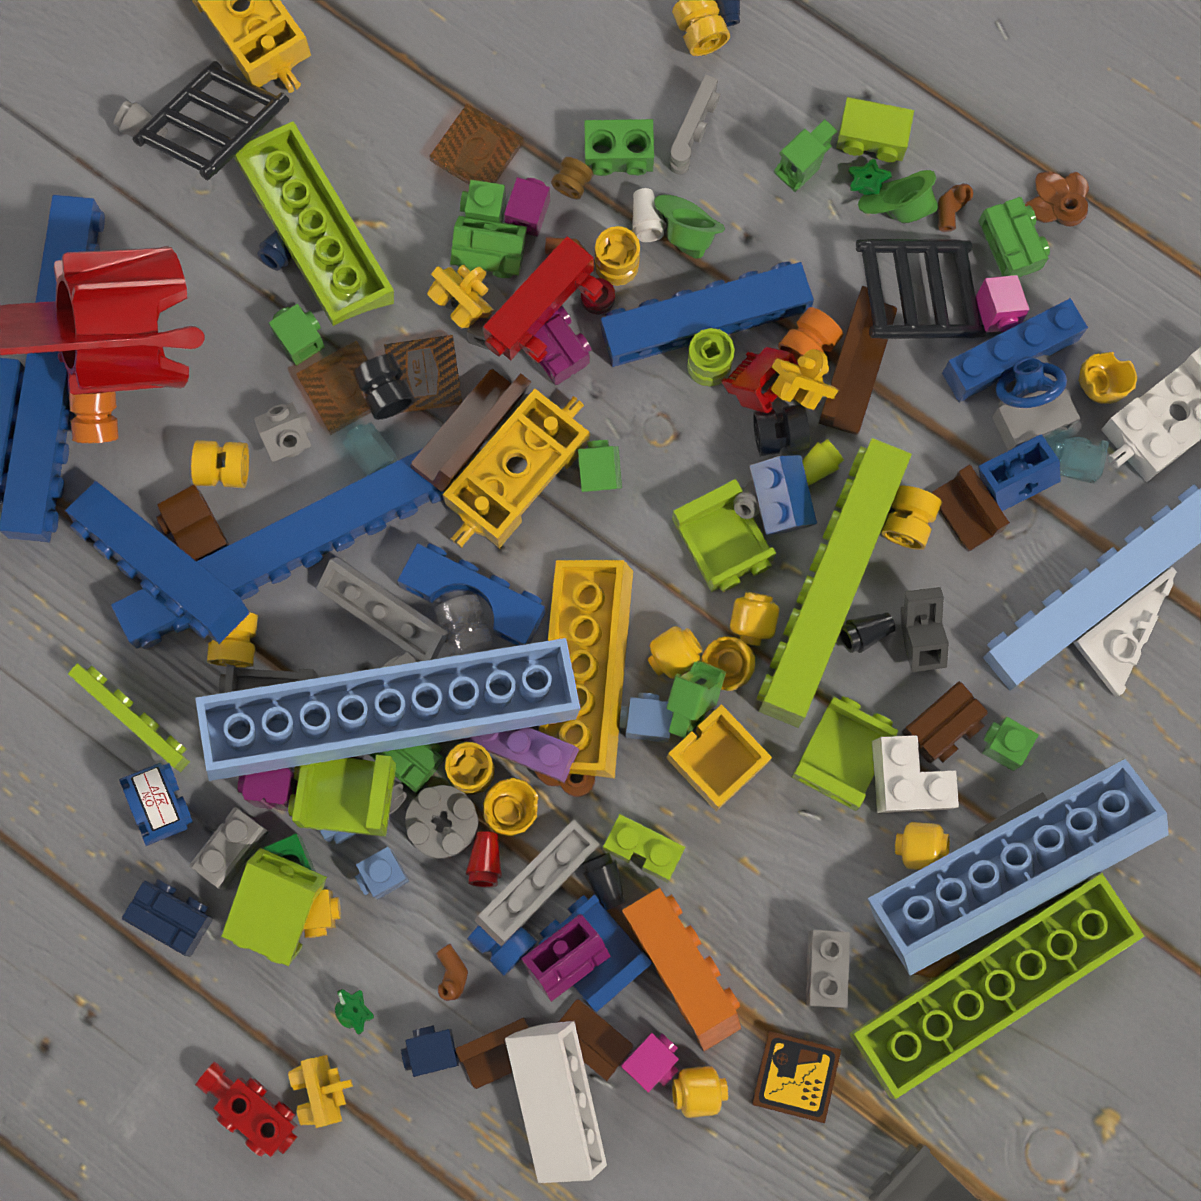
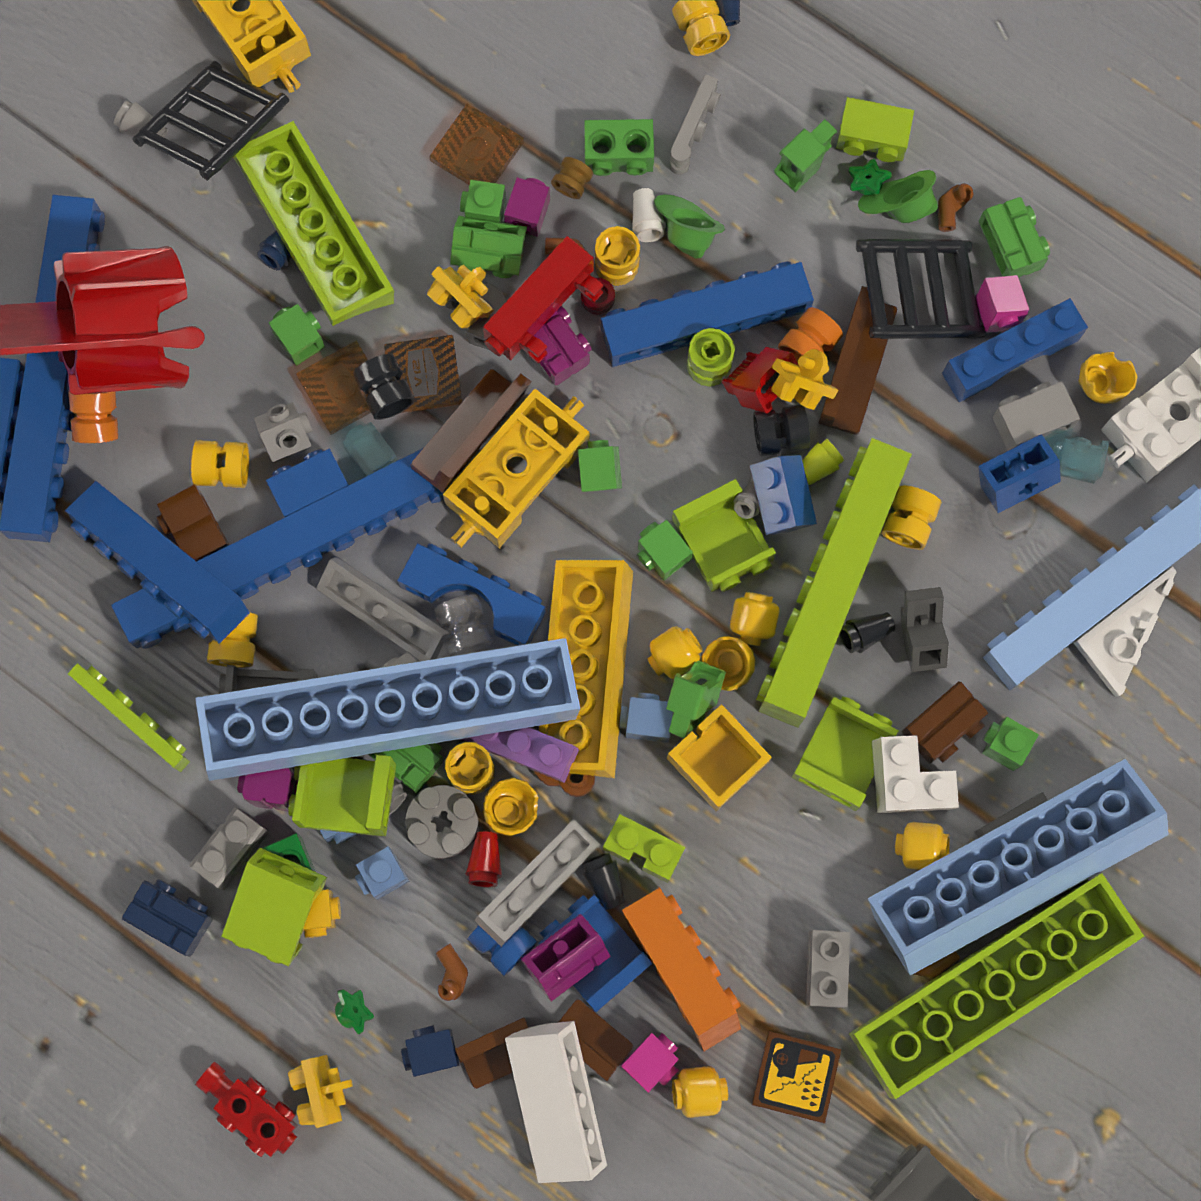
(154, 803): brick -> none
(306, 481): none -> blue brick
(663, 549): none -> bright green brick
(970, 509): reddish brown panel -> none
(1030, 379): blue piece -> none
(1057, 194): dark orange plate -> none

